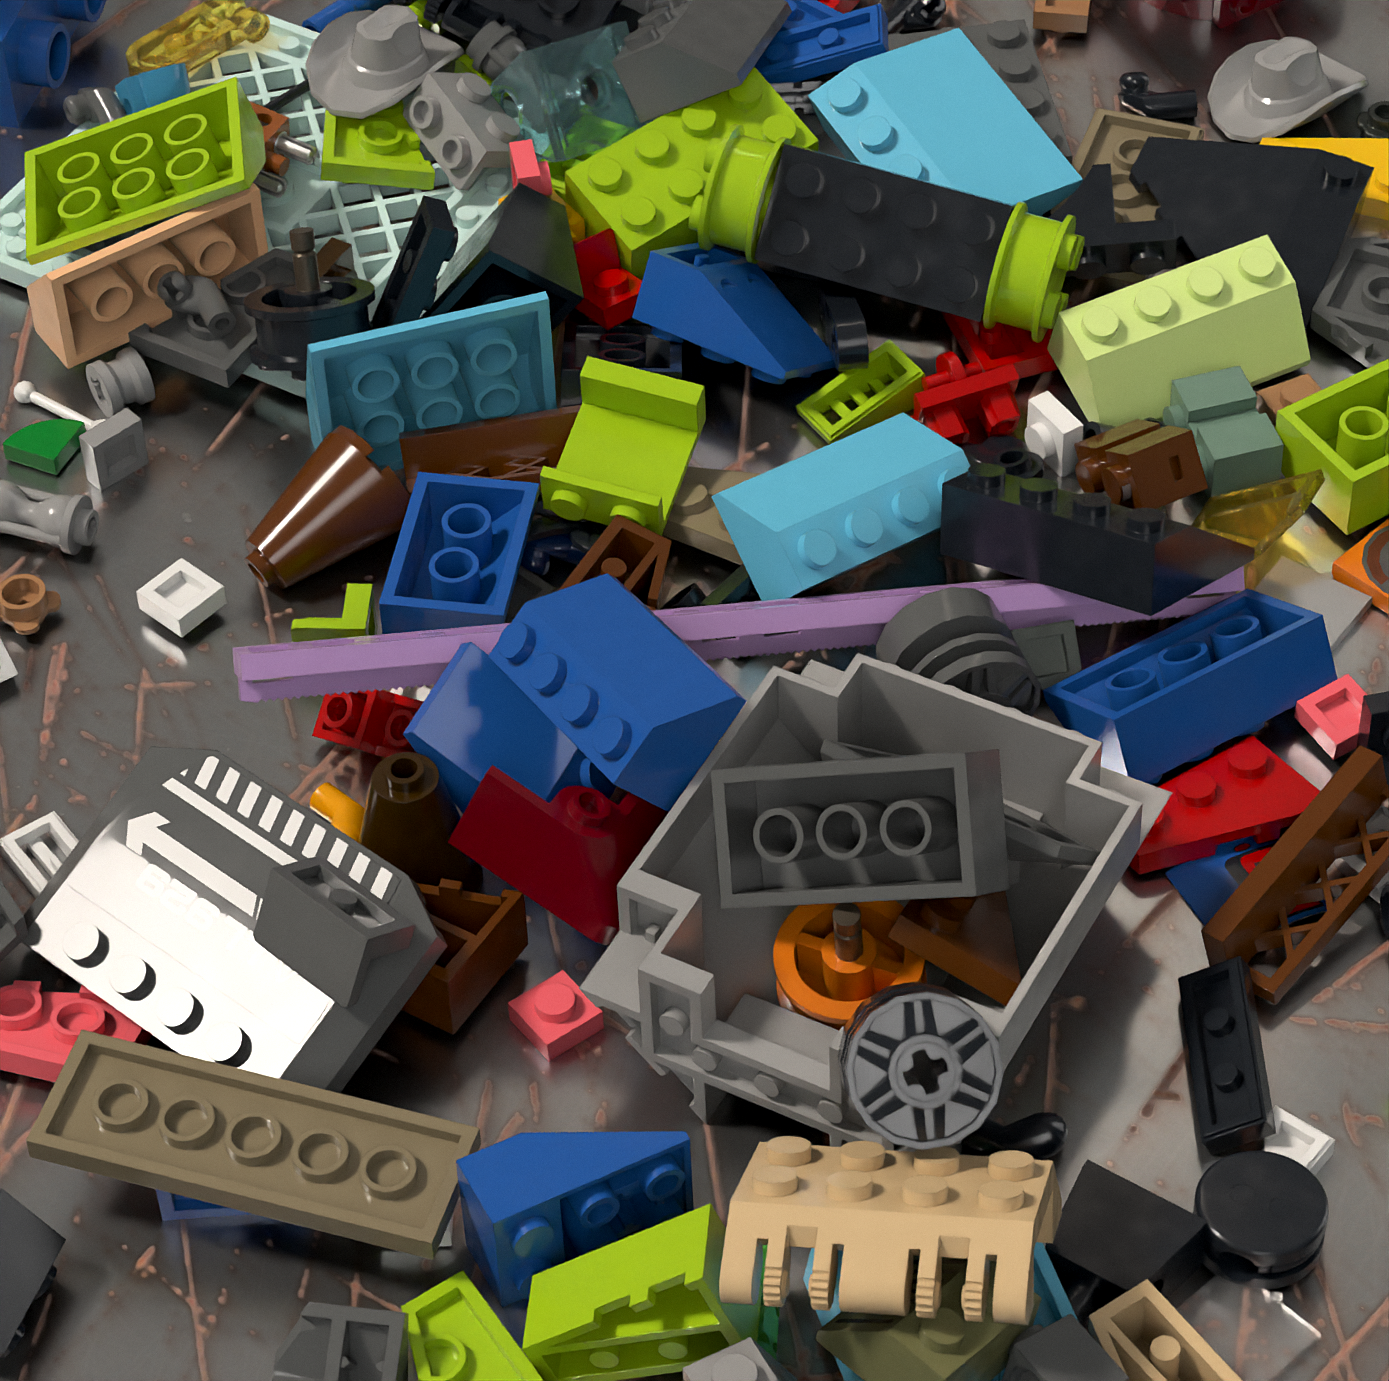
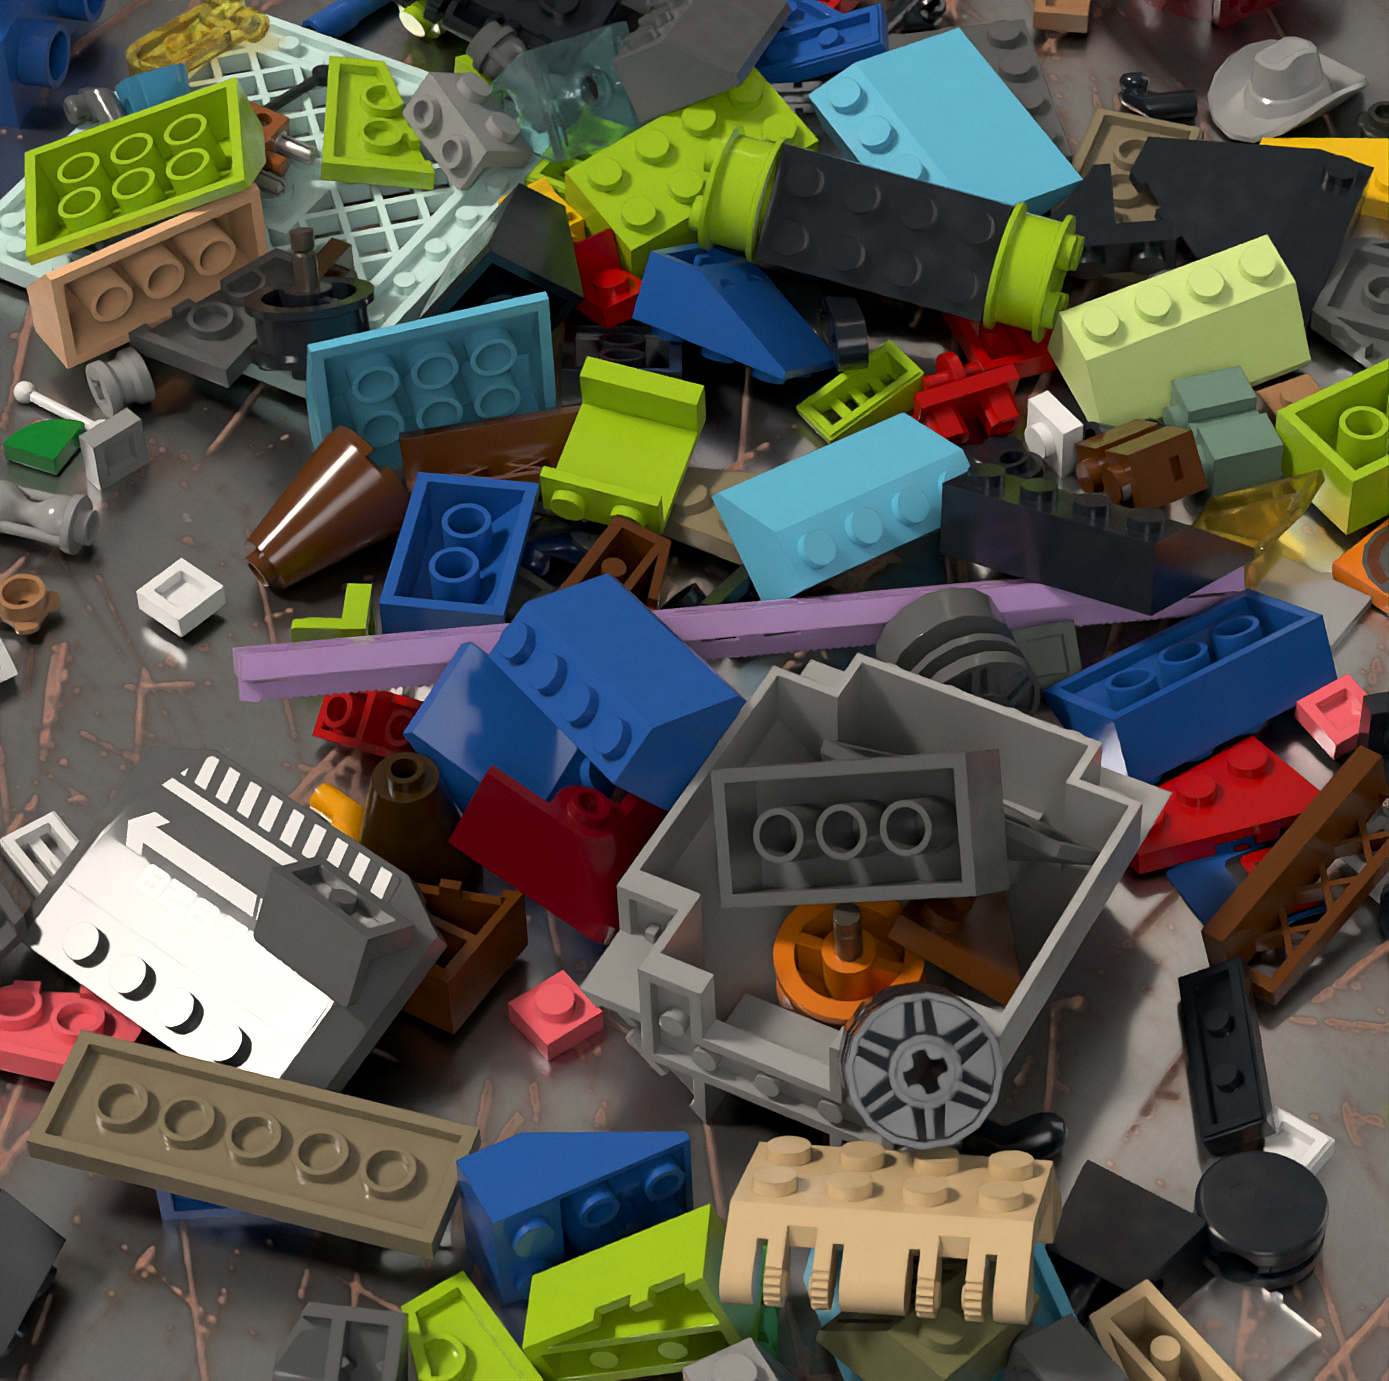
(197, 297): dark grey arm -> none
(374, 60): light grey hat -> none
(414, 275): black plate -> none
(526, 168): coral plate -> none

